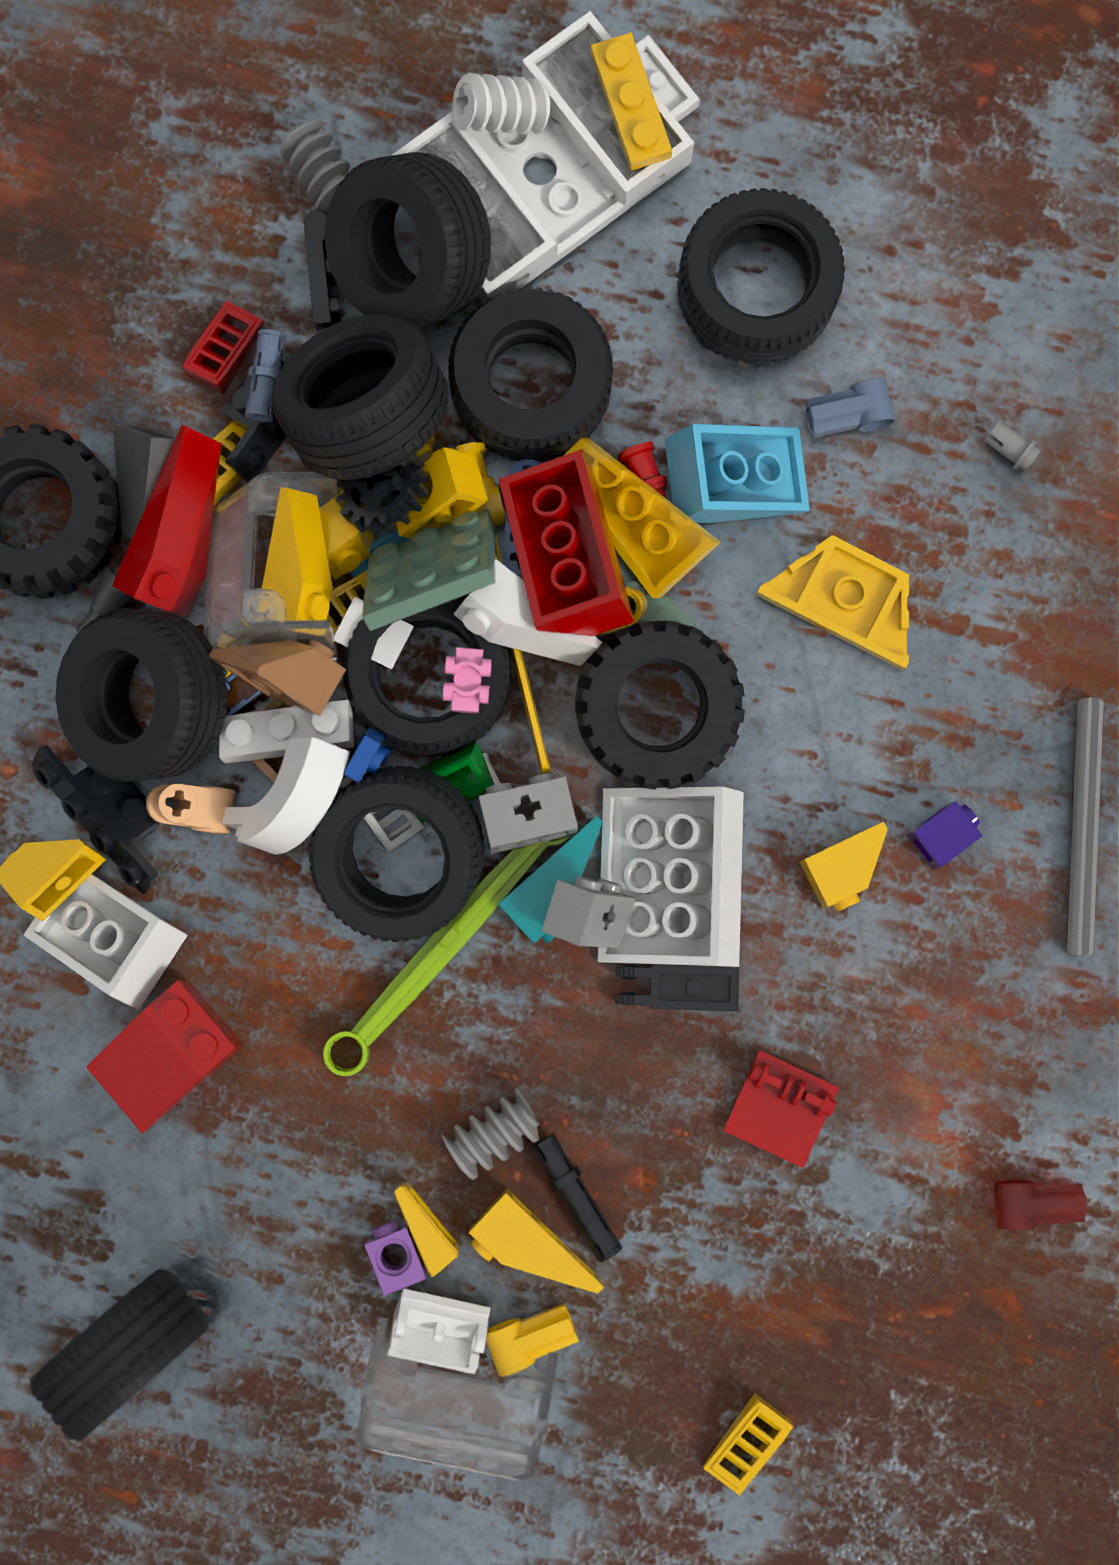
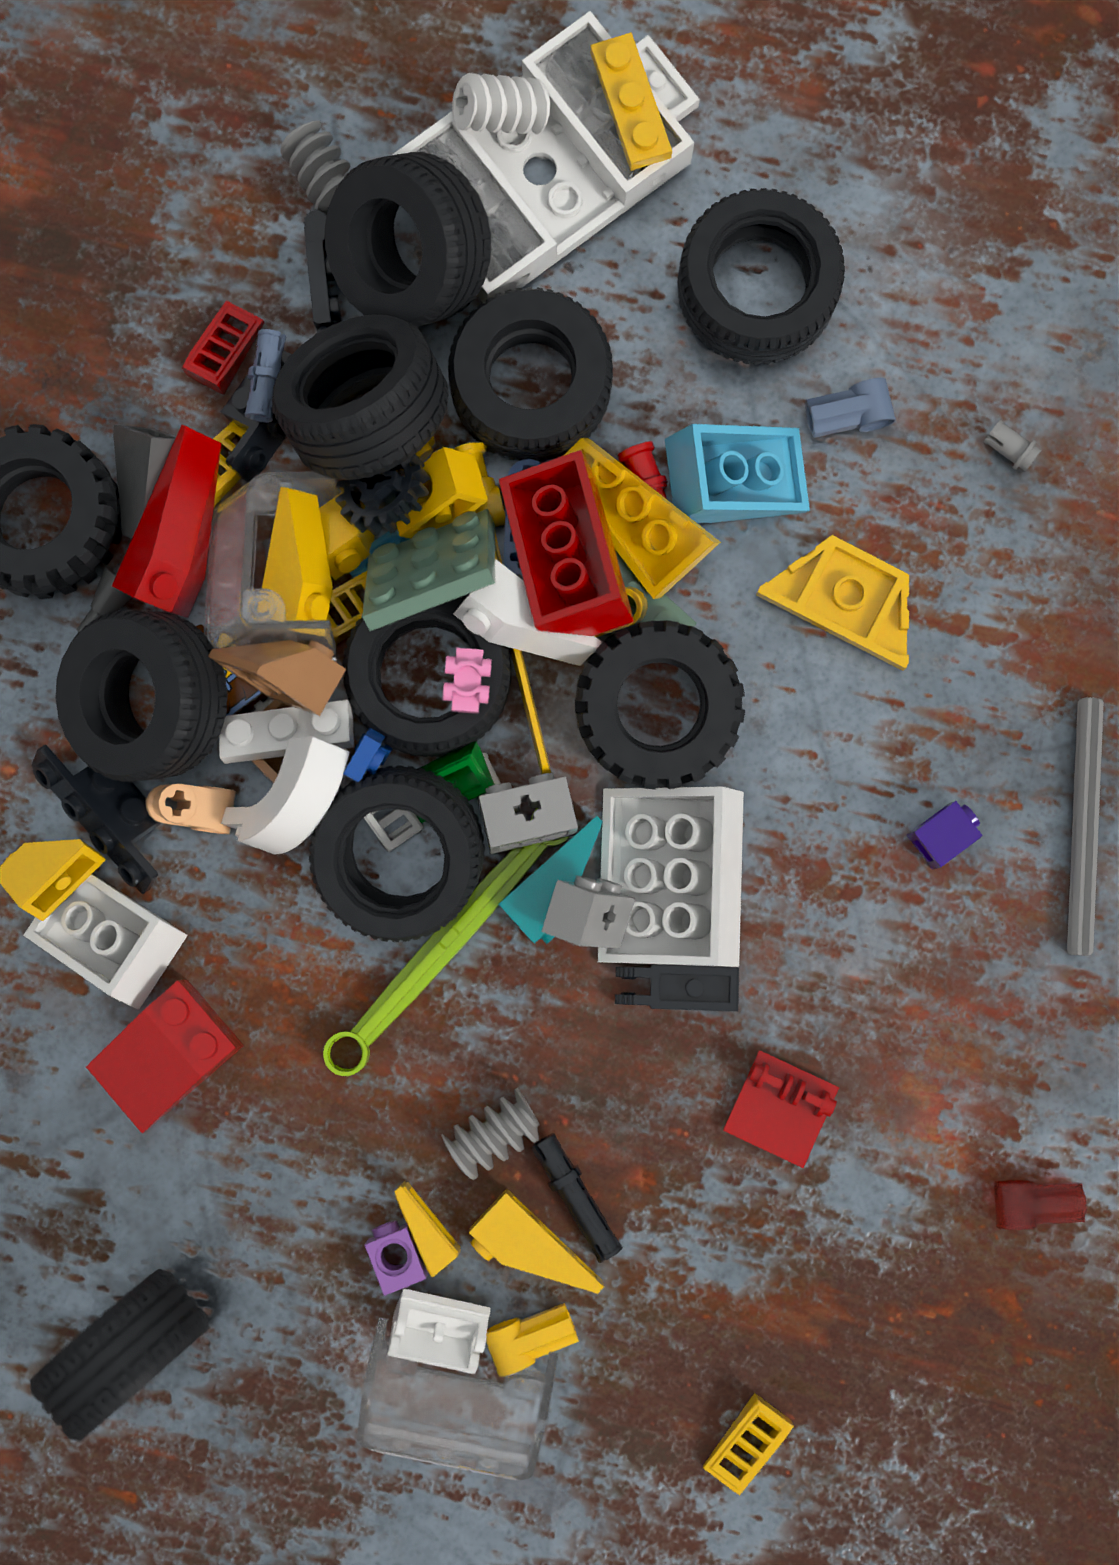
(387, 646): white sticker -> none
(845, 868): yellow slope -> none

